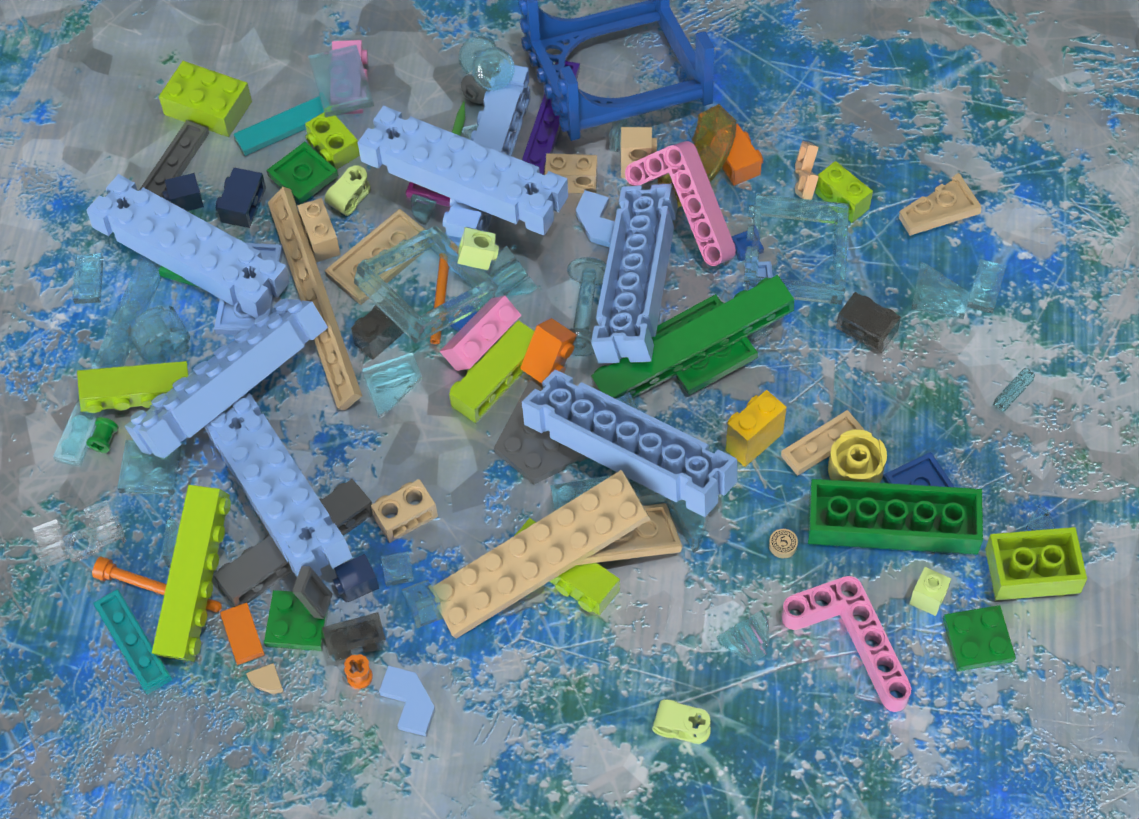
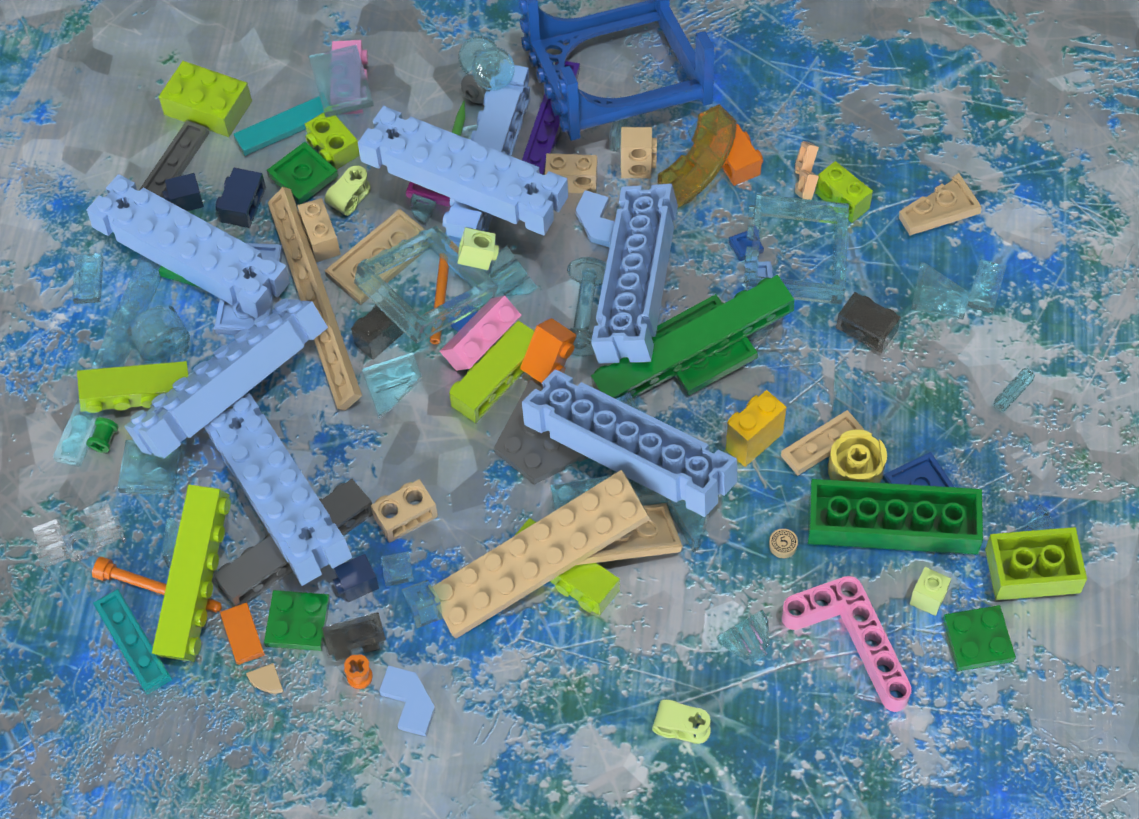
(312, 592): dark grey tile -> none
(690, 195): bright pink beam -> none

